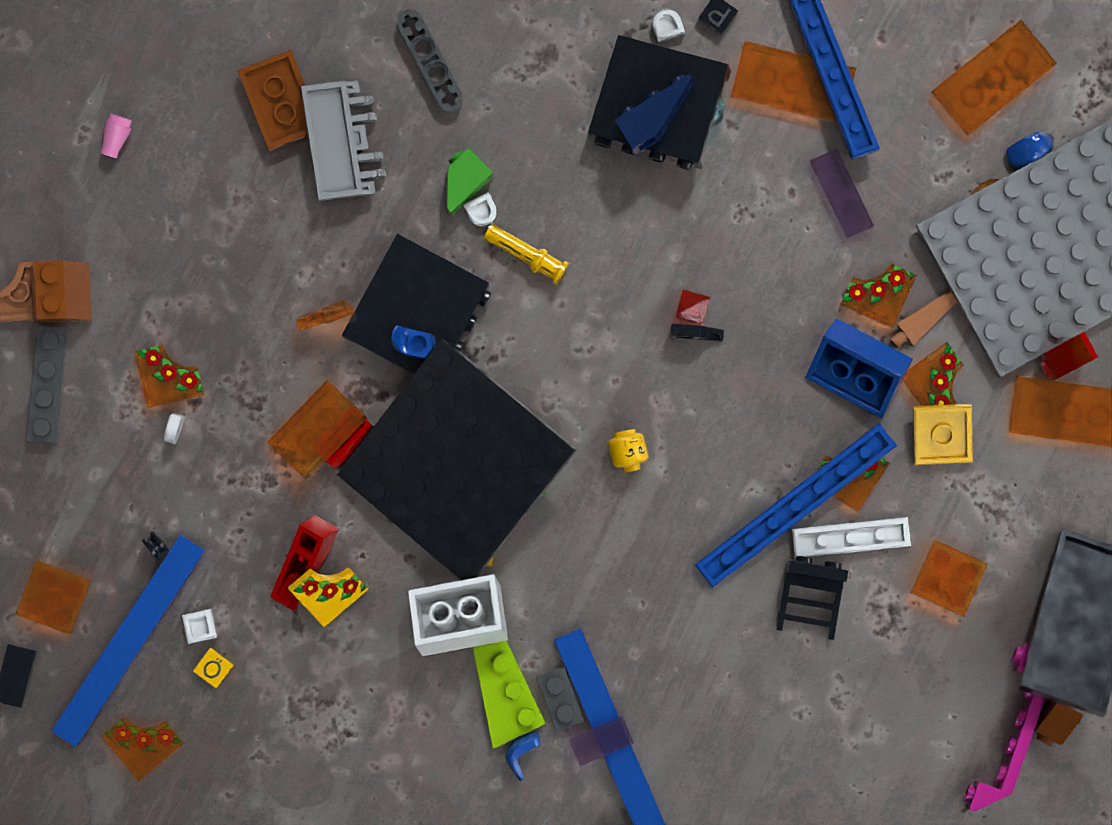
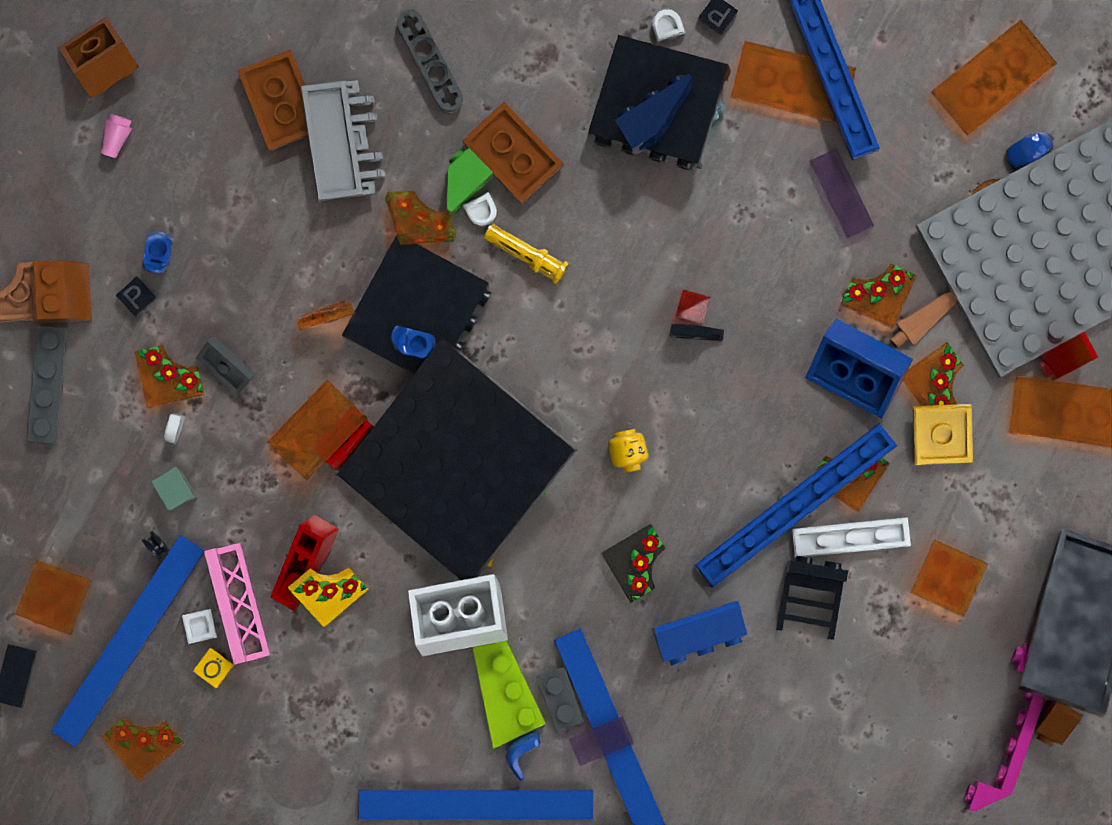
(98, 57): none -> dark orange slope
(136, 296): none -> black tile
(157, 252): none -> blue hair
(173, 488): none -> sand green panel
(225, 366): none -> dark grey plate
(226, 607): none -> bright pink fence
(416, 221): none -> clear orange tile
(475, 804): none -> blue tile
(513, 152): none -> dark orange plate
(633, 562): none -> clear smoke tile
(700, 633): none -> blue slope

